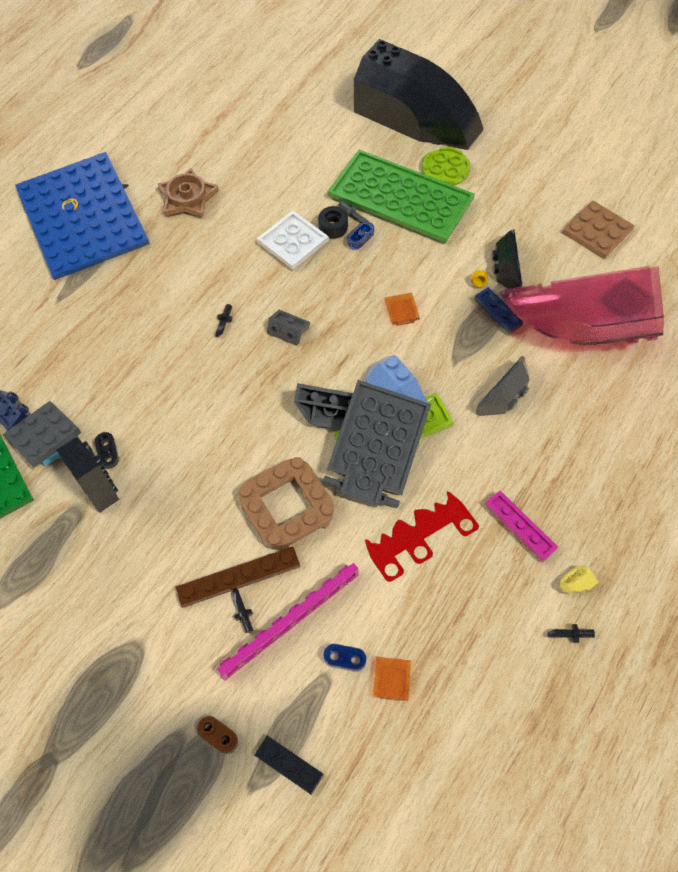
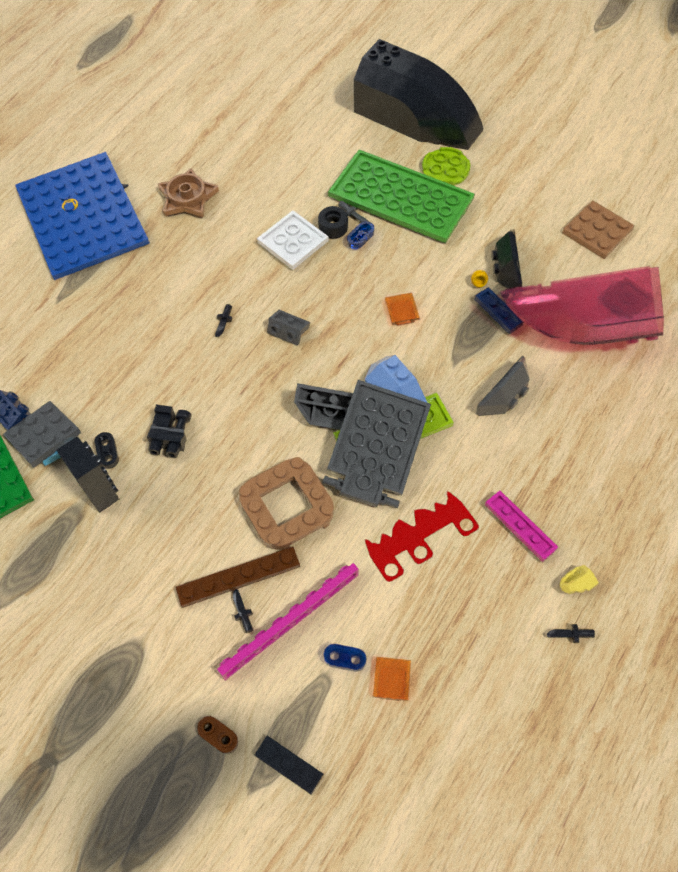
(164, 435): none -> black hips

